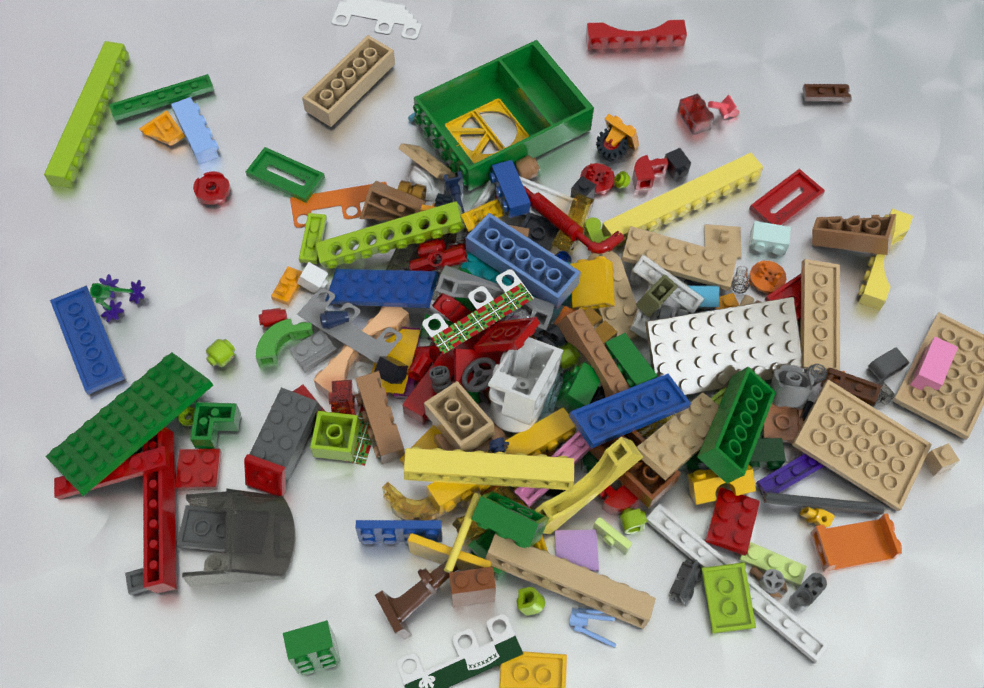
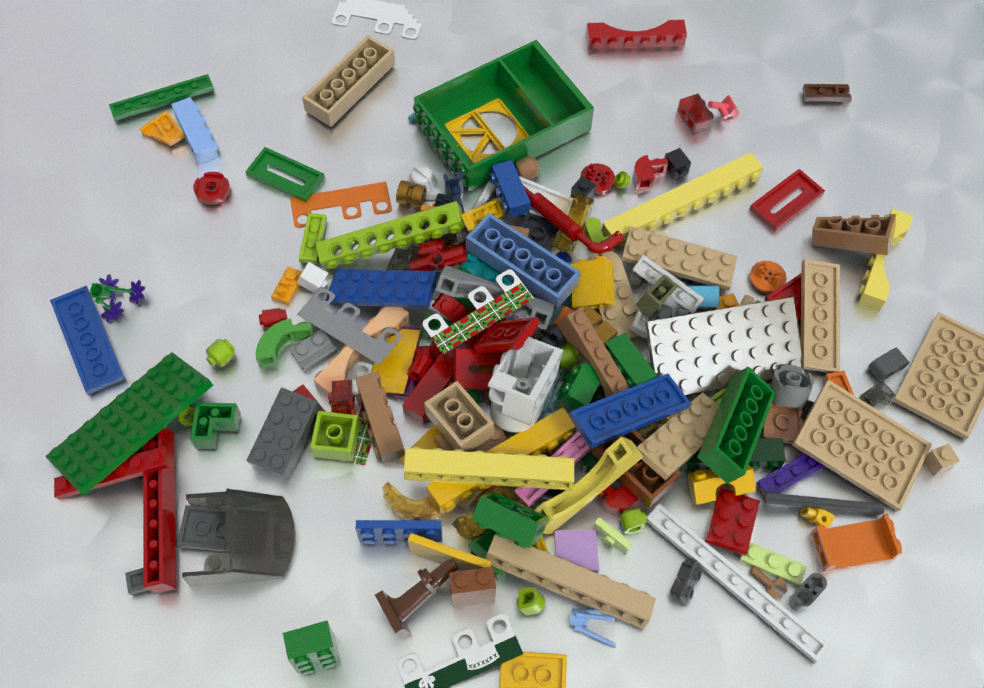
(86, 115): lime brick -> none
(198, 469): red plate -> none
(264, 475): red tile -> none
(331, 319): dark blue cone -> none
(389, 203): medium nougat wedge -> none
(391, 370): black brick -> none
(426, 160): tan tile -> none
(440, 378): dark grey wheel -> none
(462, 534): light yellow bar -> none
(481, 376): dark grey piece -> none
(498, 445): dark blue plate -> none
(616, 139): plate -> none
(723, 238): tan piece -> none
(728, 597): lime tile -> none
(740, 280): clear cone -> none
(769, 237): light aqua brick -> none
(776, 579): light grey wheel -> none
(818, 372): clear cone -> none
(859, 387): reddish brown plate -> none
(934, 364): bright pink piece -> none

